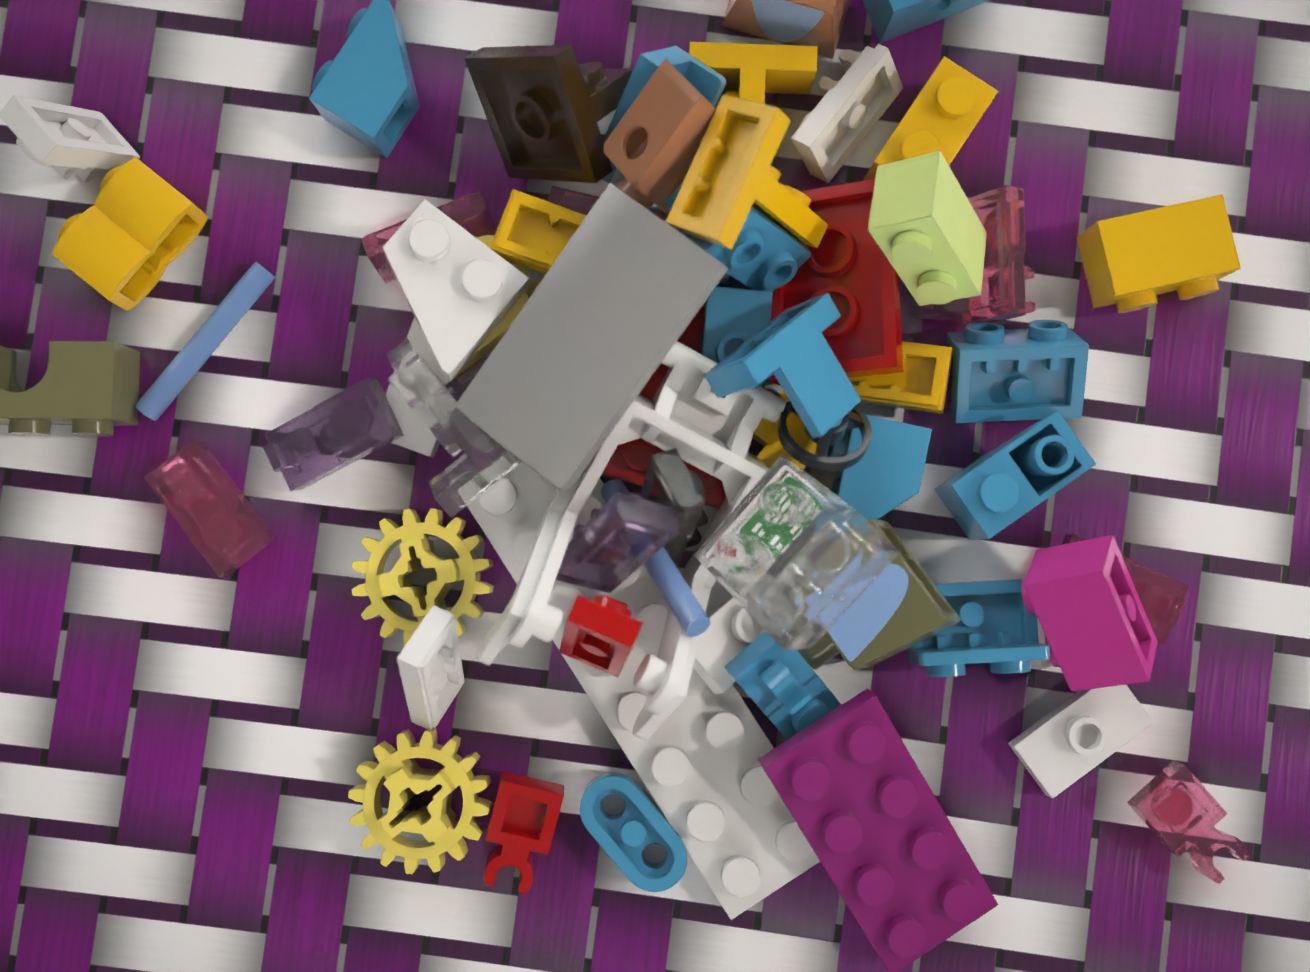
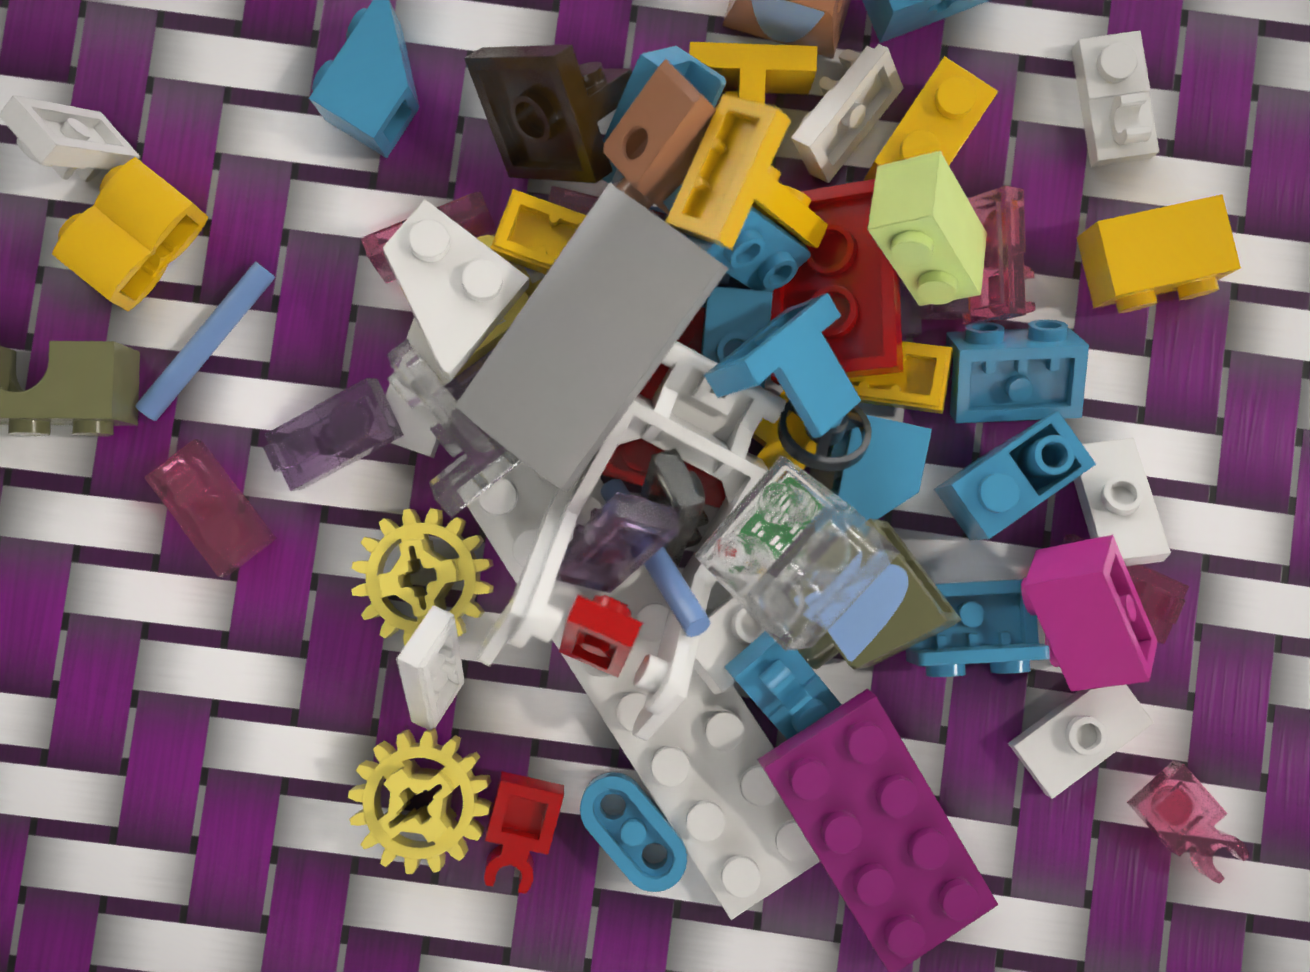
(1115, 98): none -> white plate
(1120, 502): none -> white plate

